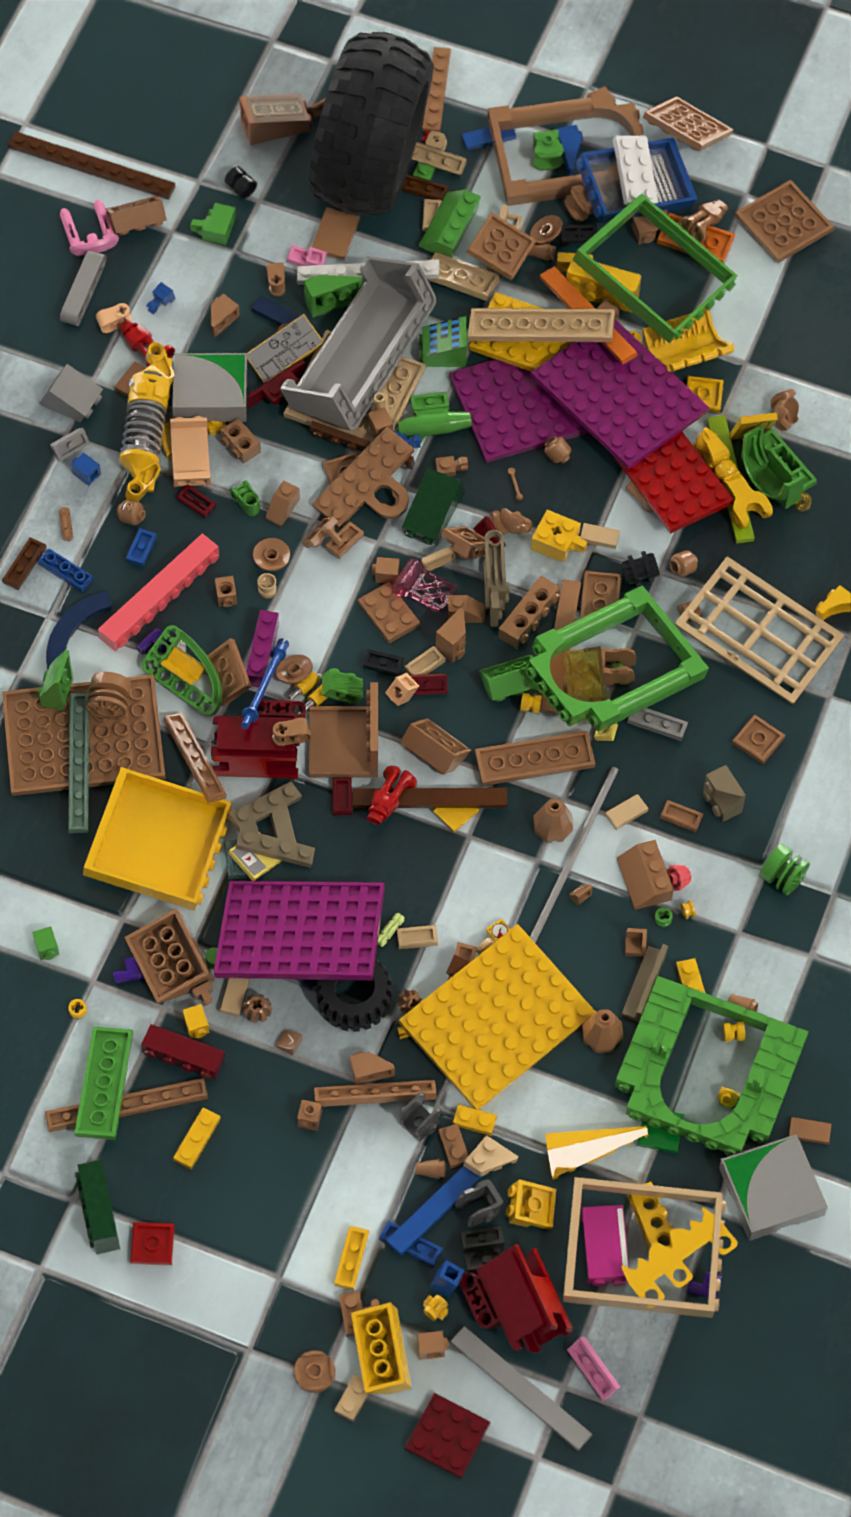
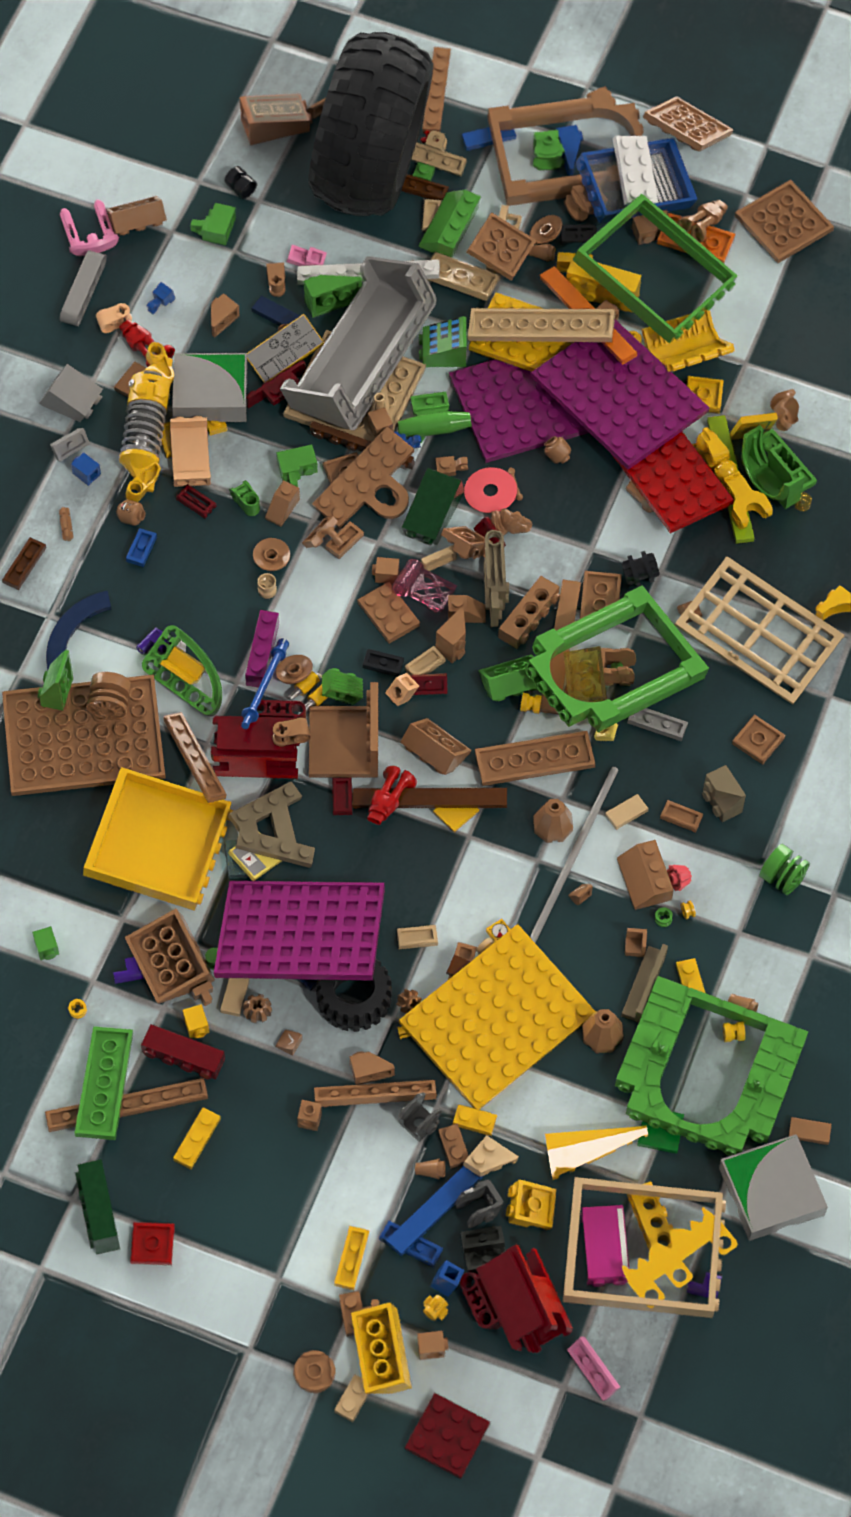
(65, 570): blue tile -> none
(79, 764): sand green tile -> none
(92, 165): reddish brown plate -> none
(159, 592): coral brick -> none
(222, 585): medium nougat brick -> none
(230, 671): medium nougat tile -> none
(243, 439): medium nougat brick -> none
(296, 463): none -> bright green hinge
(336, 233): medium nougat tile -> none
(390, 929): yellowish green axle -> none
(477, 481): none -> coral sticker
(521, 1388): light grey tile -> none
(557, 536): yellow hinge -> none
(600, 535): tan tile -> none
(683, 563): medium nougat head -> none
(728, 1097): yellow plate -> none

